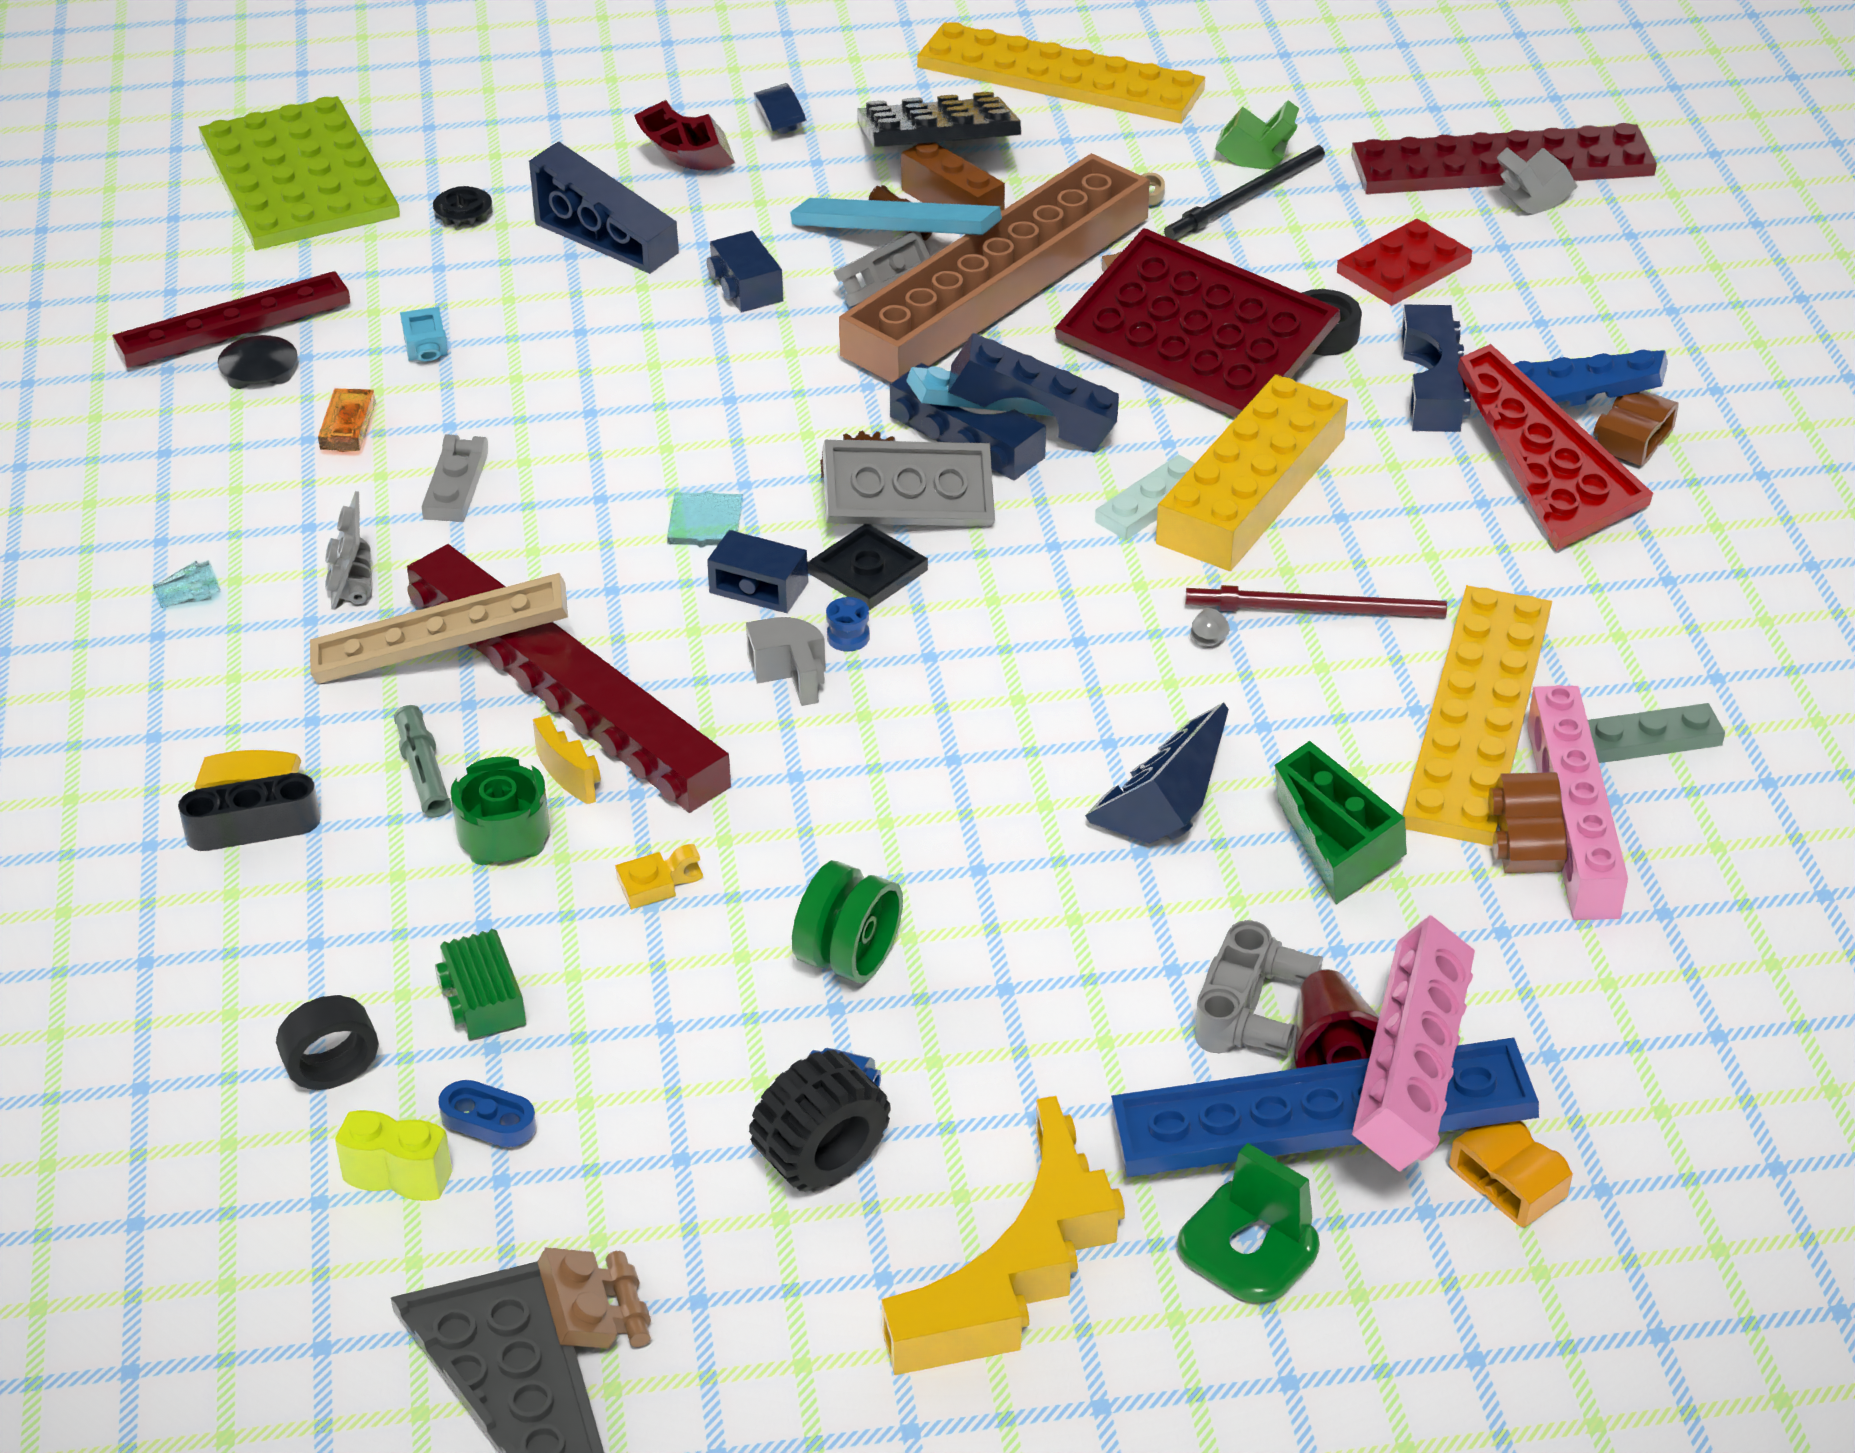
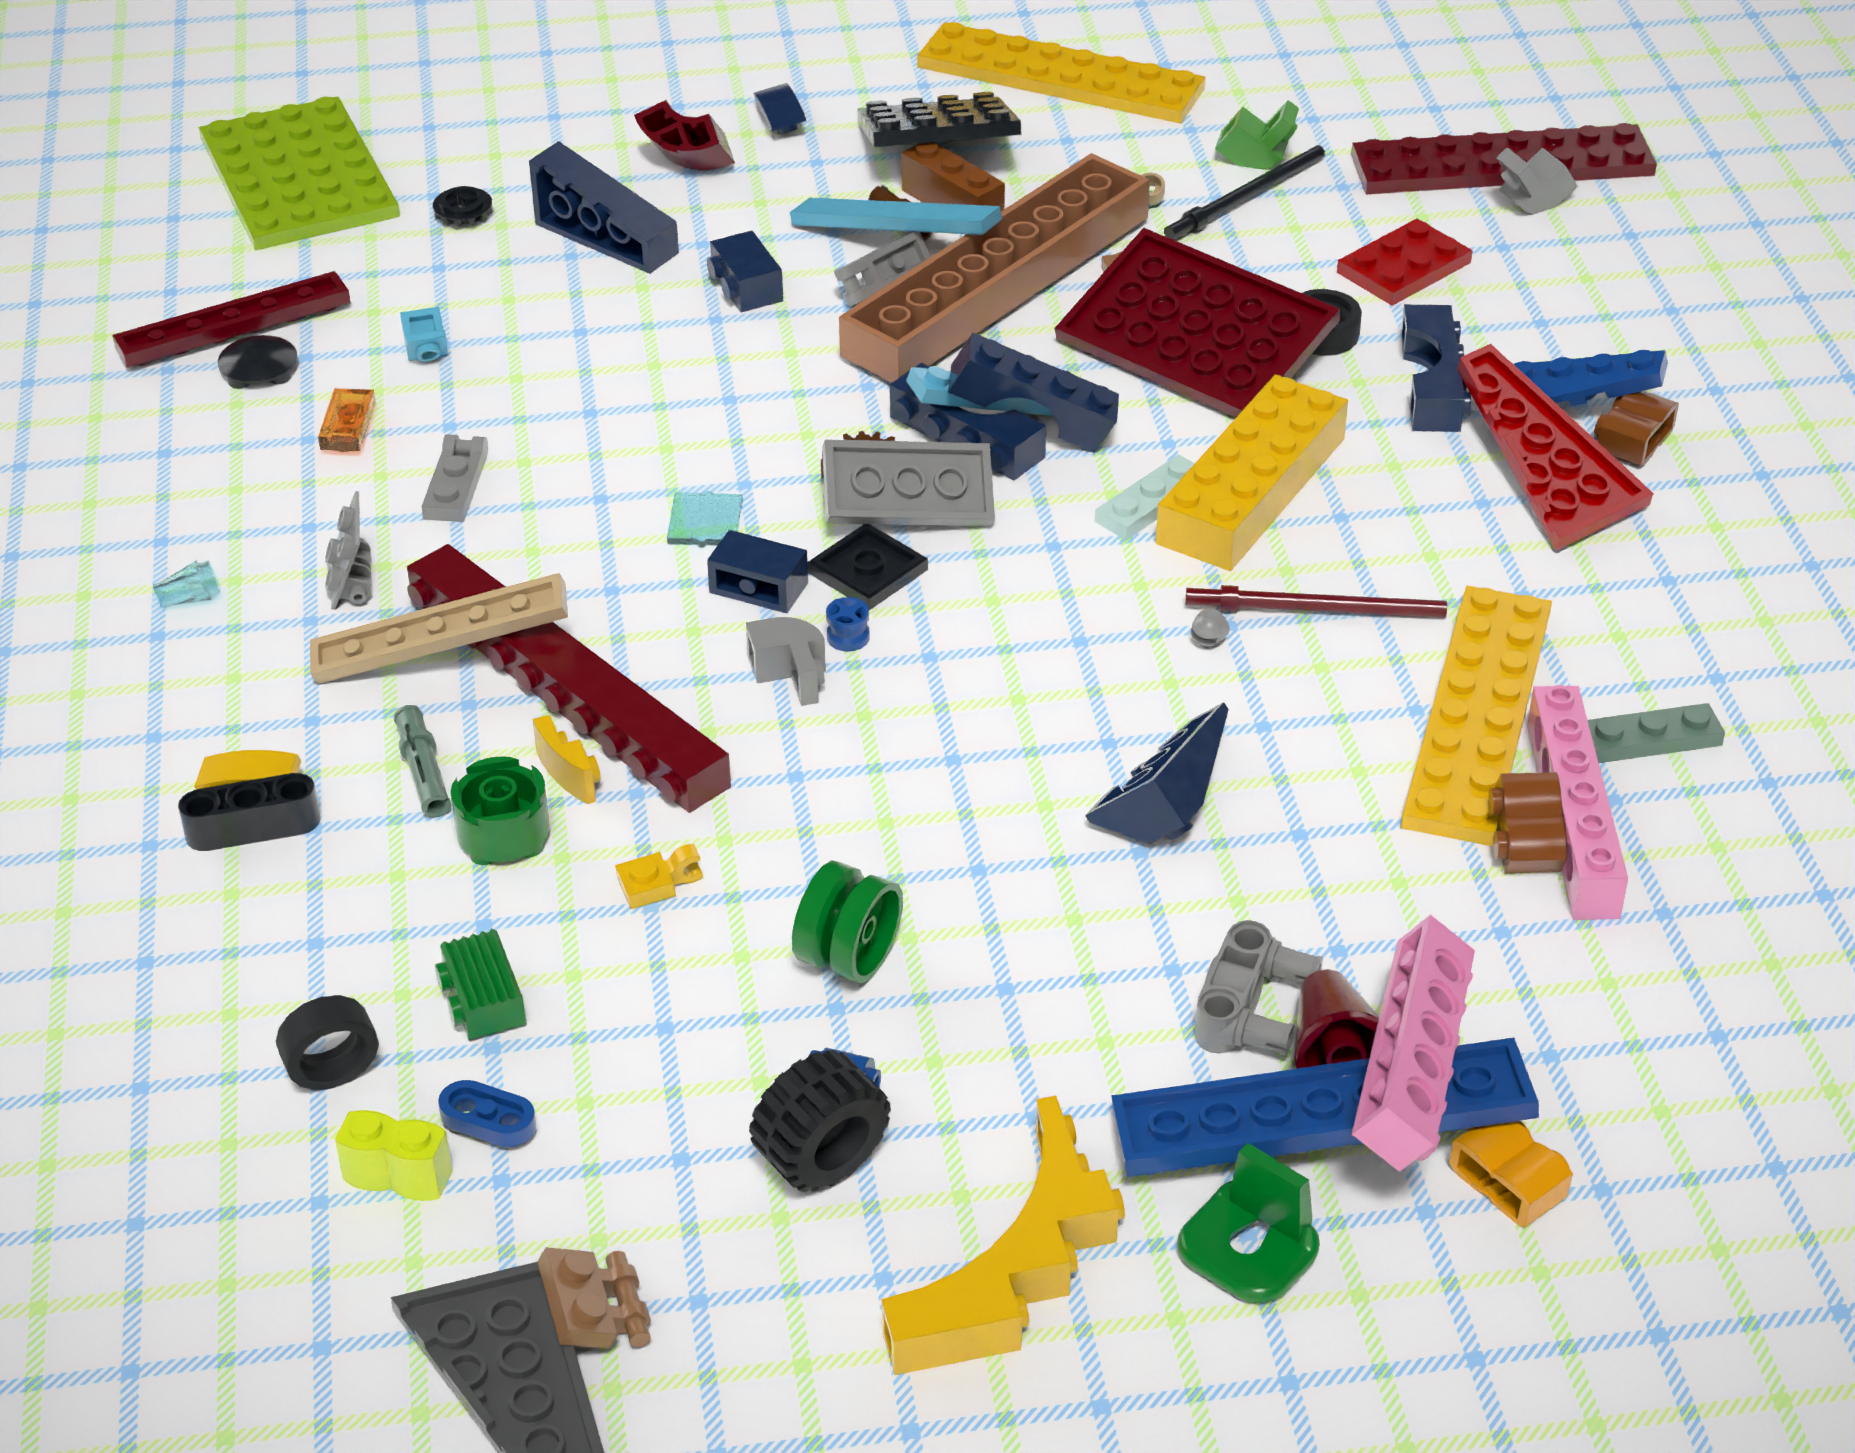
(1338, 820): green wedge -> none

